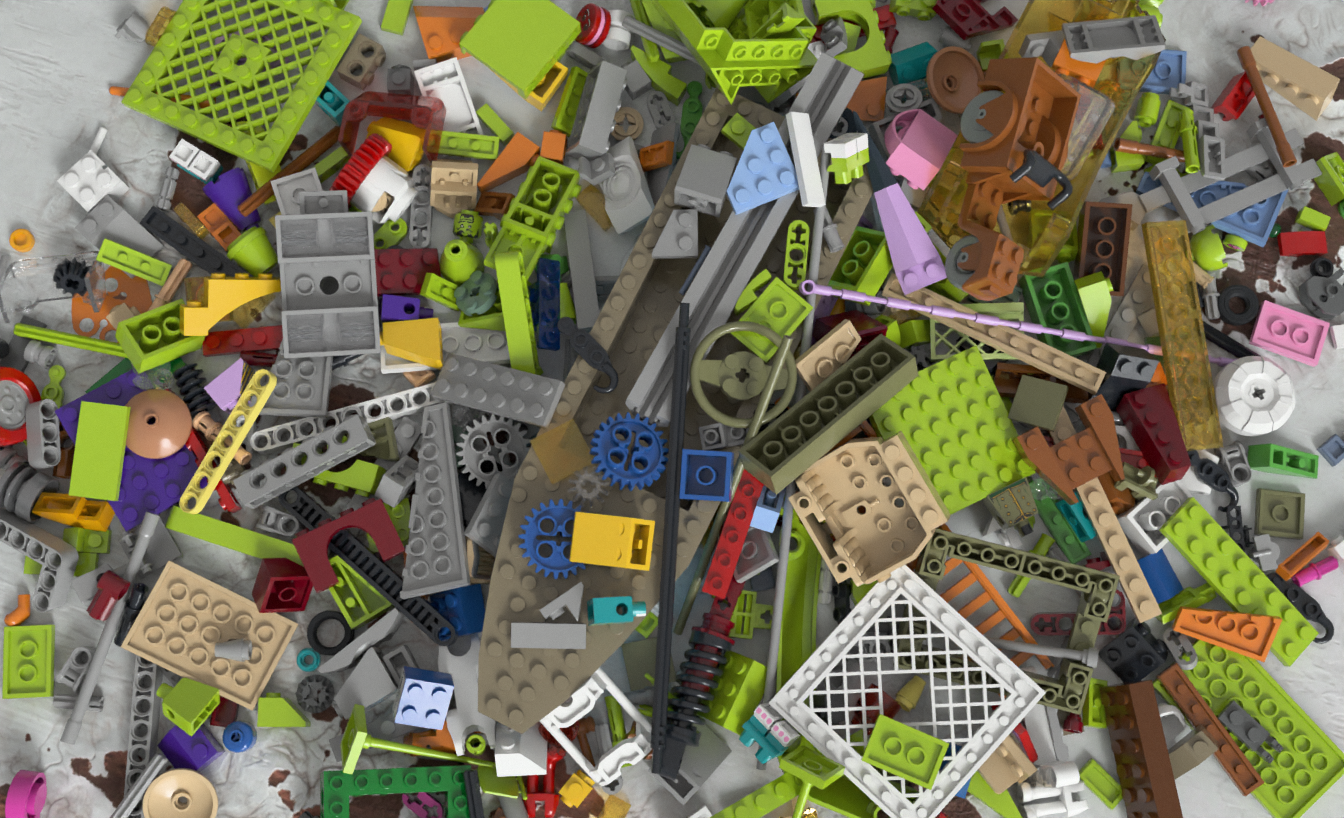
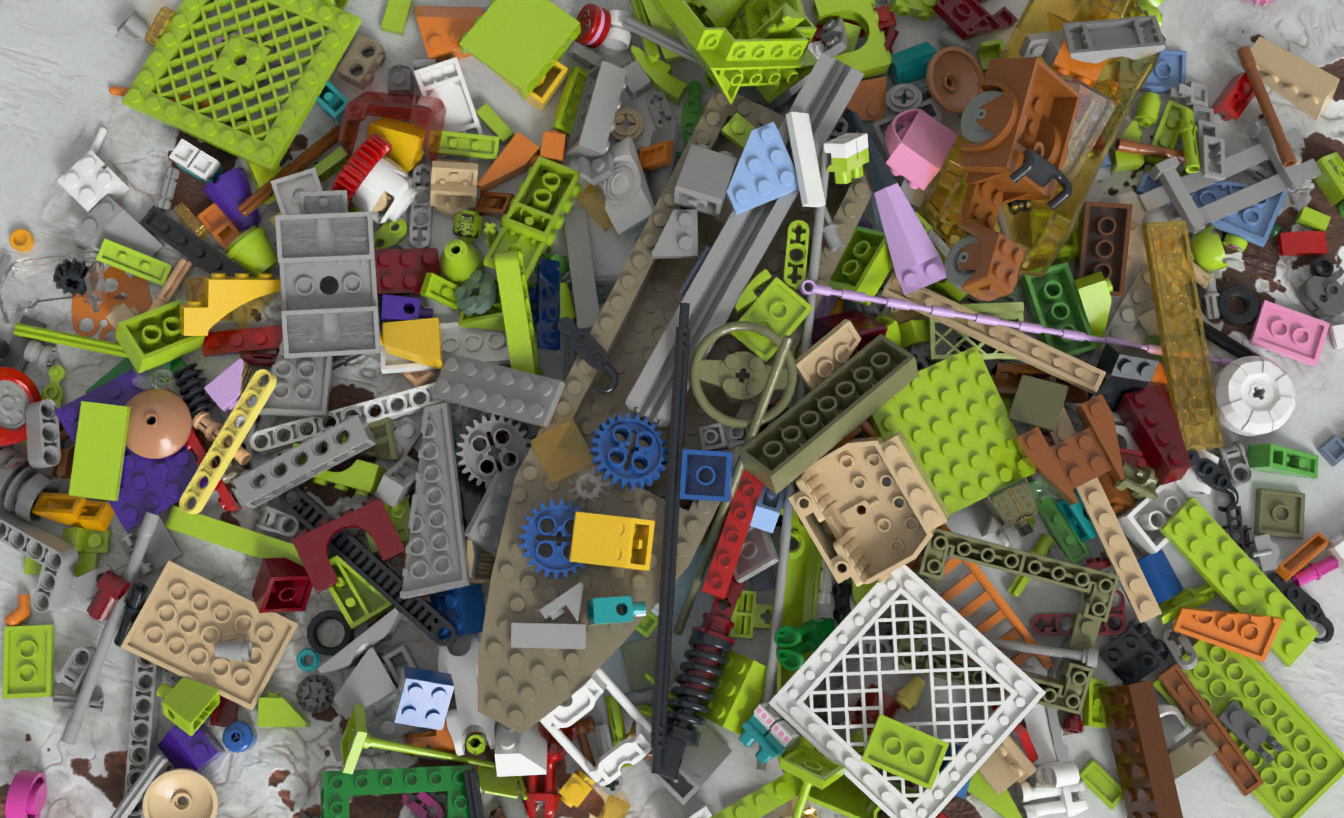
(812, 634): none -> green piece

